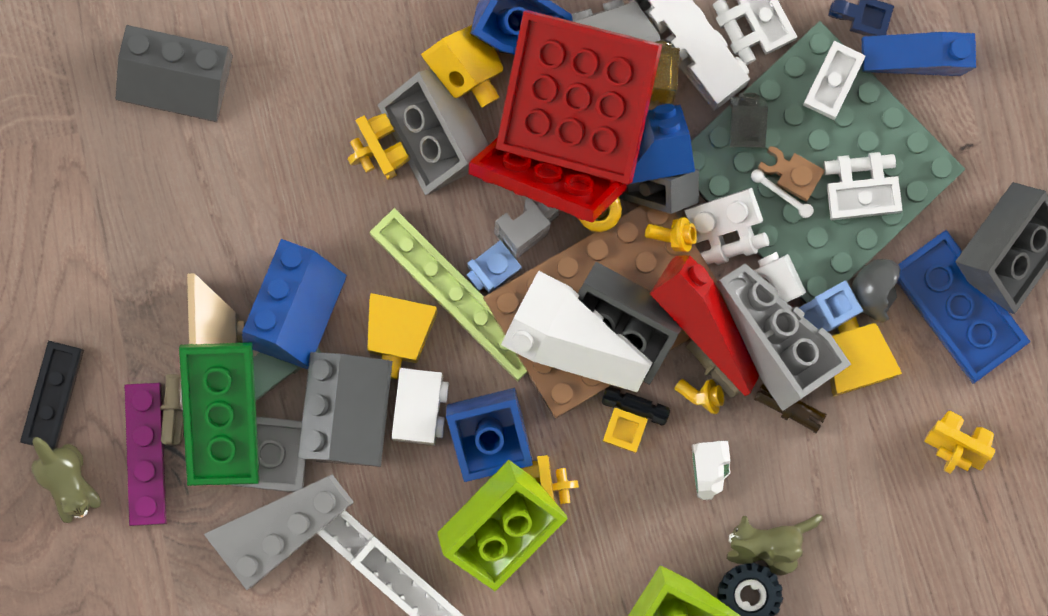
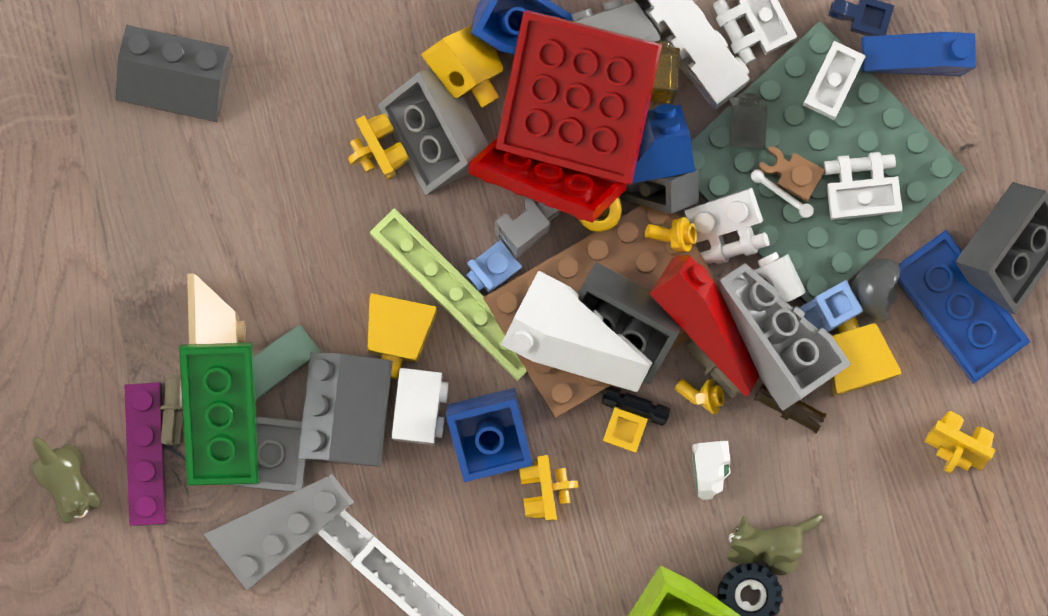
(52, 394): black tile -> none
(293, 304): blue slope -> none
(500, 526): lime slope -> none

